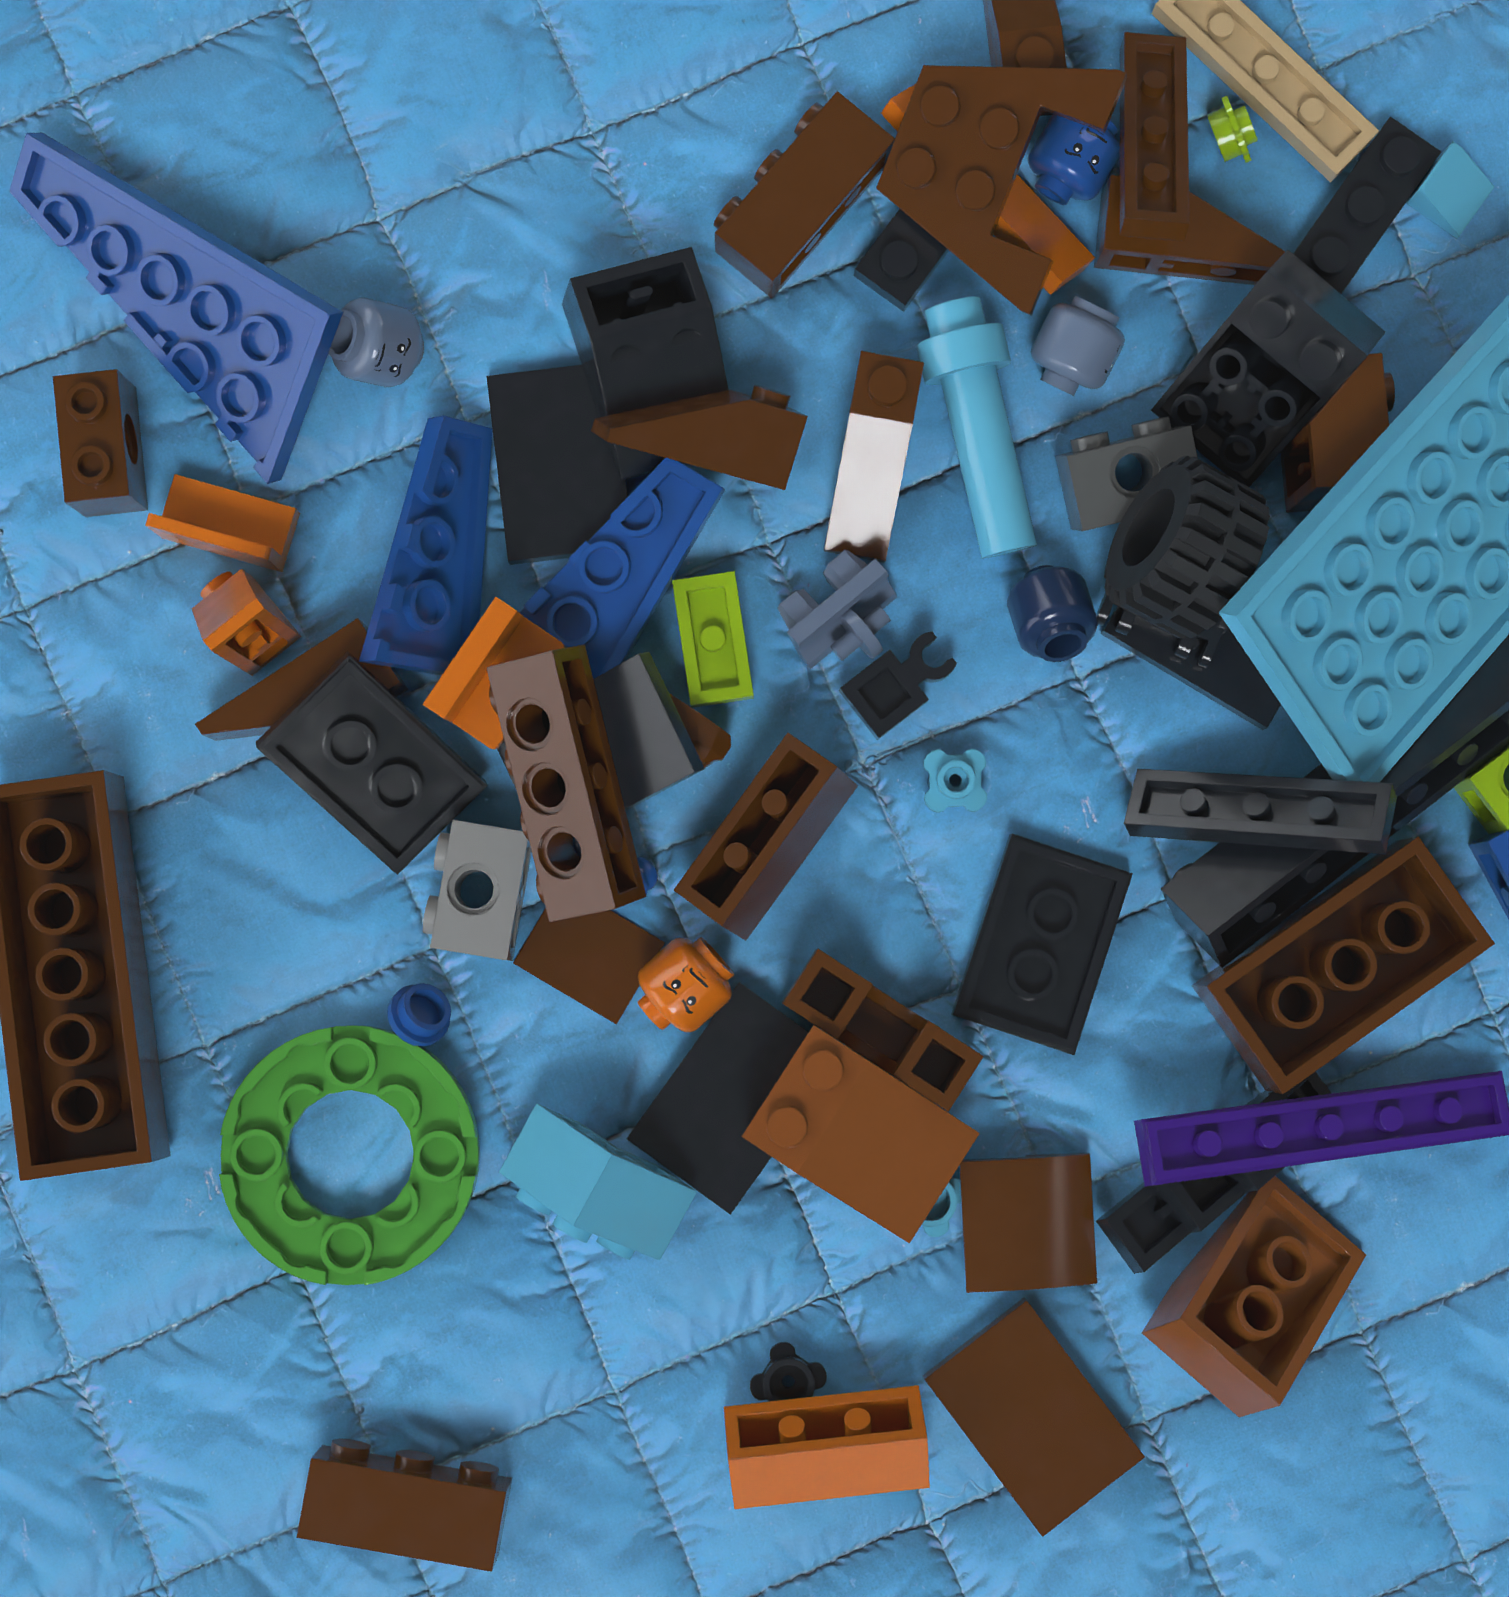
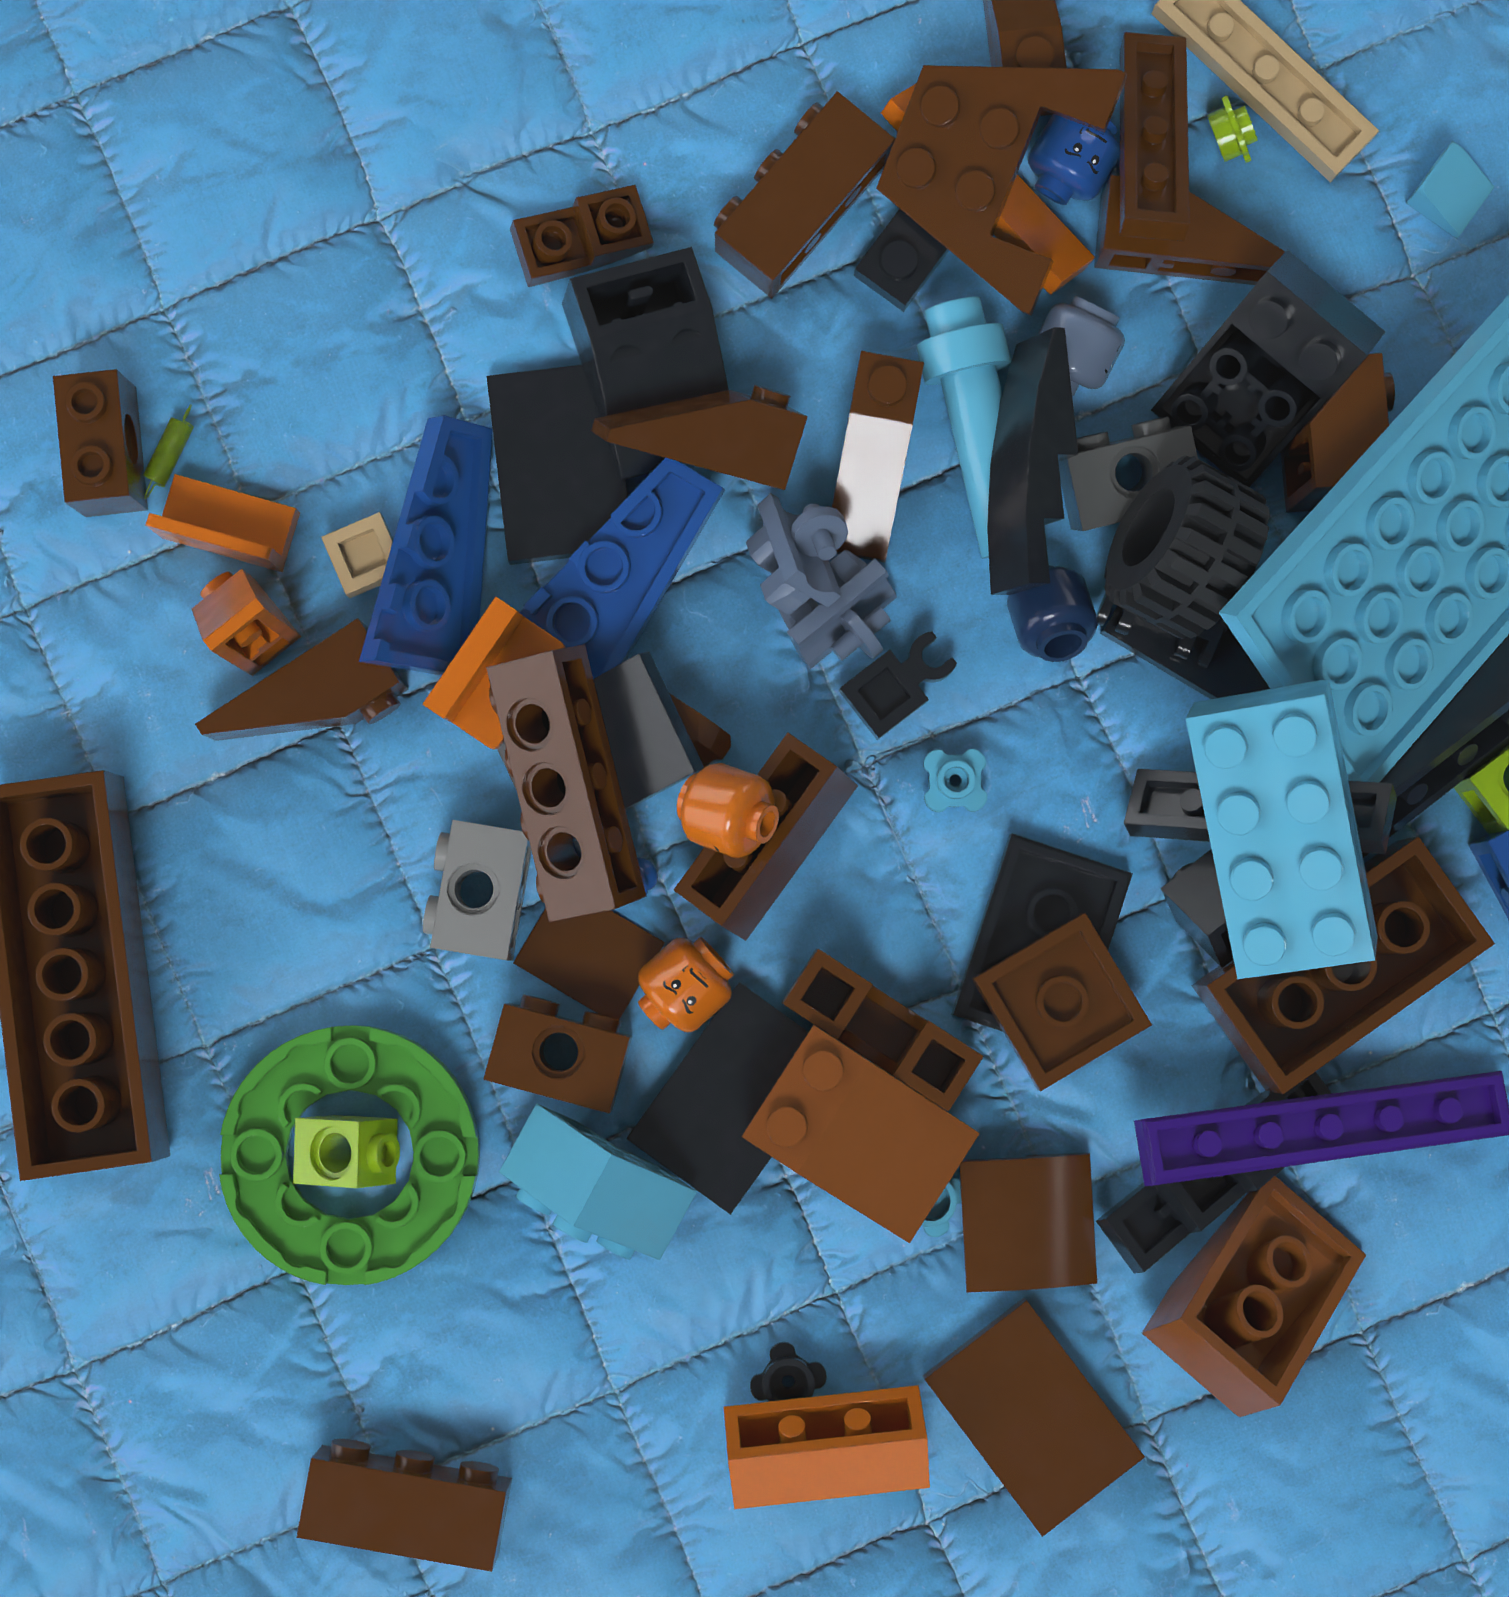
(168, 451): none -> lime piece
(196, 302): blue wing -> none
(345, 1151): none -> lime brick
(360, 553): none -> tan plate
(371, 763): black tile -> none
(377, 343): sand blue head -> none
(419, 1014): blue plate -> none
(520, 1062): none -> reddish brown brick
(582, 237): none -> reddish brown slope
(712, 639): lime plate -> none
(727, 810): none -> orange head
(797, 554): none -> sand blue hips
(1030, 440): none -> black slope
(1061, 1001): none -> reddish brown plate
(1282, 829): none -> medium azure brick
(1366, 204): black plate -> none

